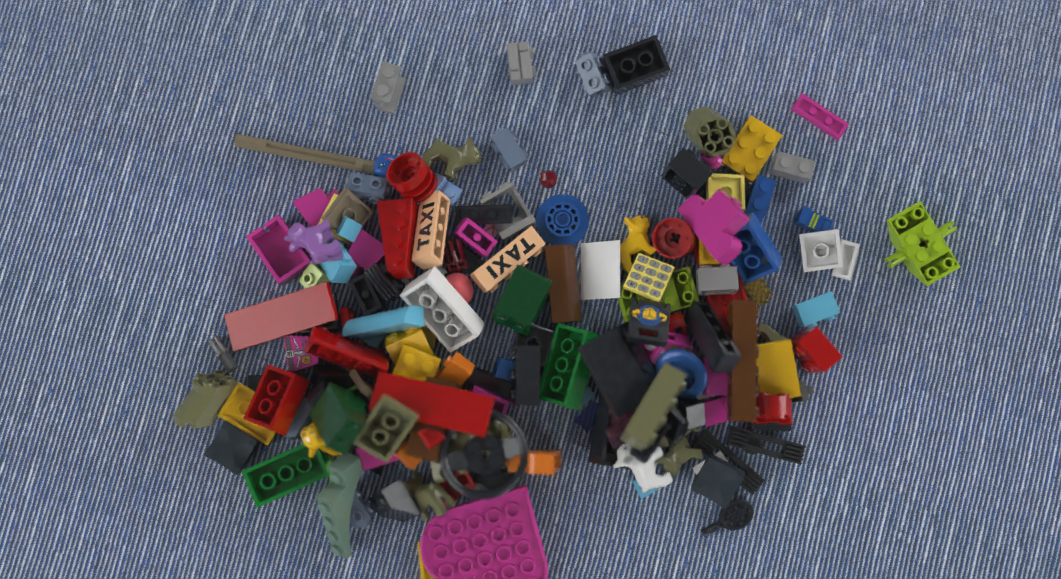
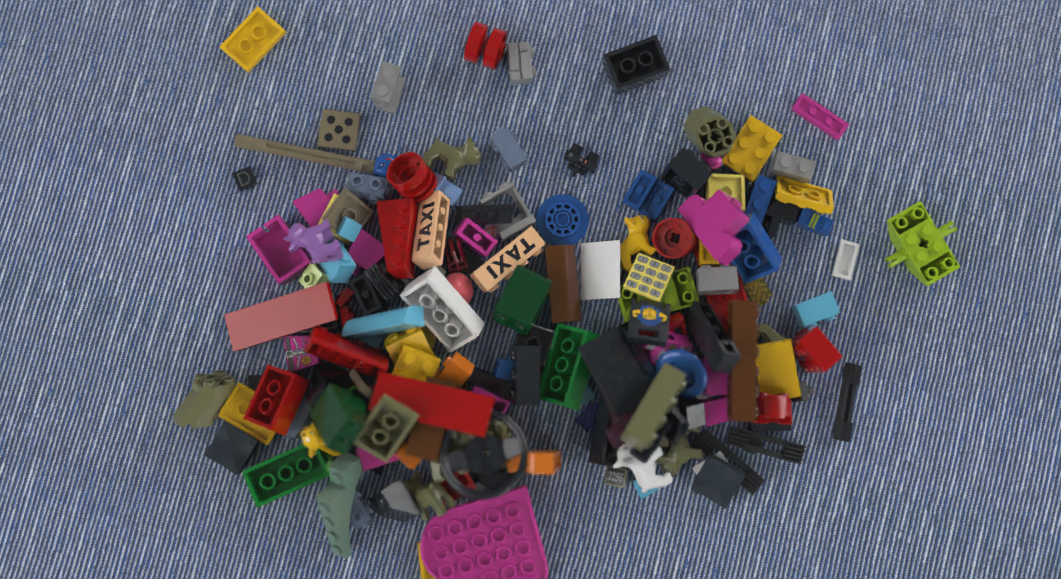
(223, 354): dark grey axle -> none
(245, 178): none -> black tile
(253, 39): none -> yellow plate
(339, 130): none -> dark tan tile
(345, 297): none -> red plate
(431, 437): red tile -> none
(490, 47): none -> red wheel
(548, 179): dark red plate -> none
(574, 157): none -> black hips
(593, 74): sand blue brick -> none
(615, 477): none -> slope
(648, 195): none -> blue slope
(713, 527): black piece -> none
(779, 213): none -> black brick
(804, 195): none -> yellow plate
(820, 250): white slope -> none
(851, 378): none -> black container

